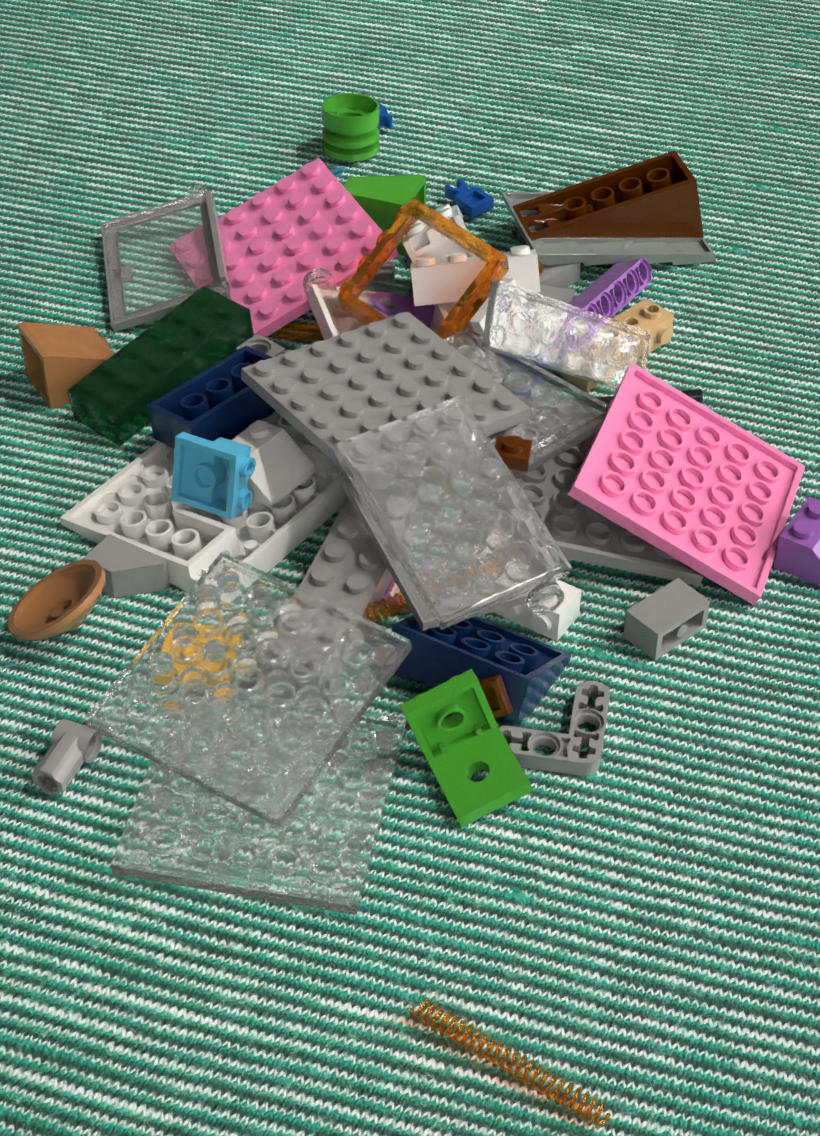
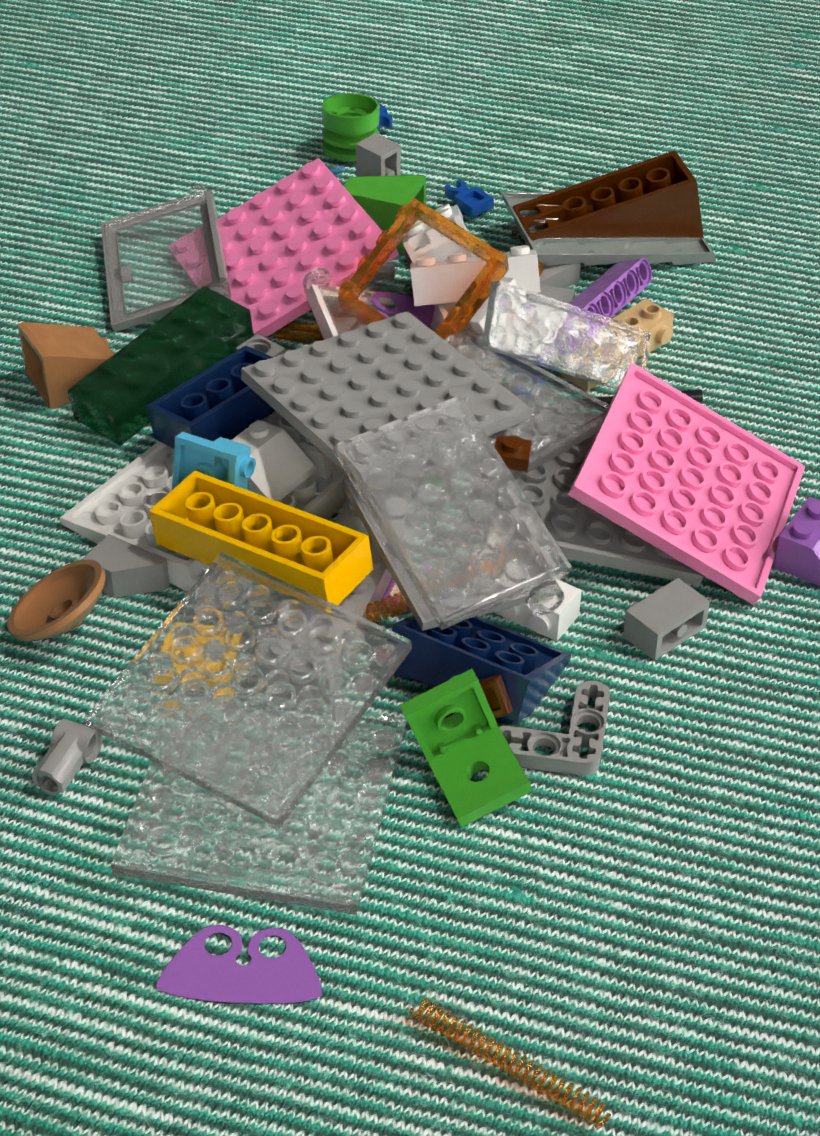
(219, 978): none -> medium lavender piece
(302, 549): none -> yellow brick
(378, 157): none -> light grey brick

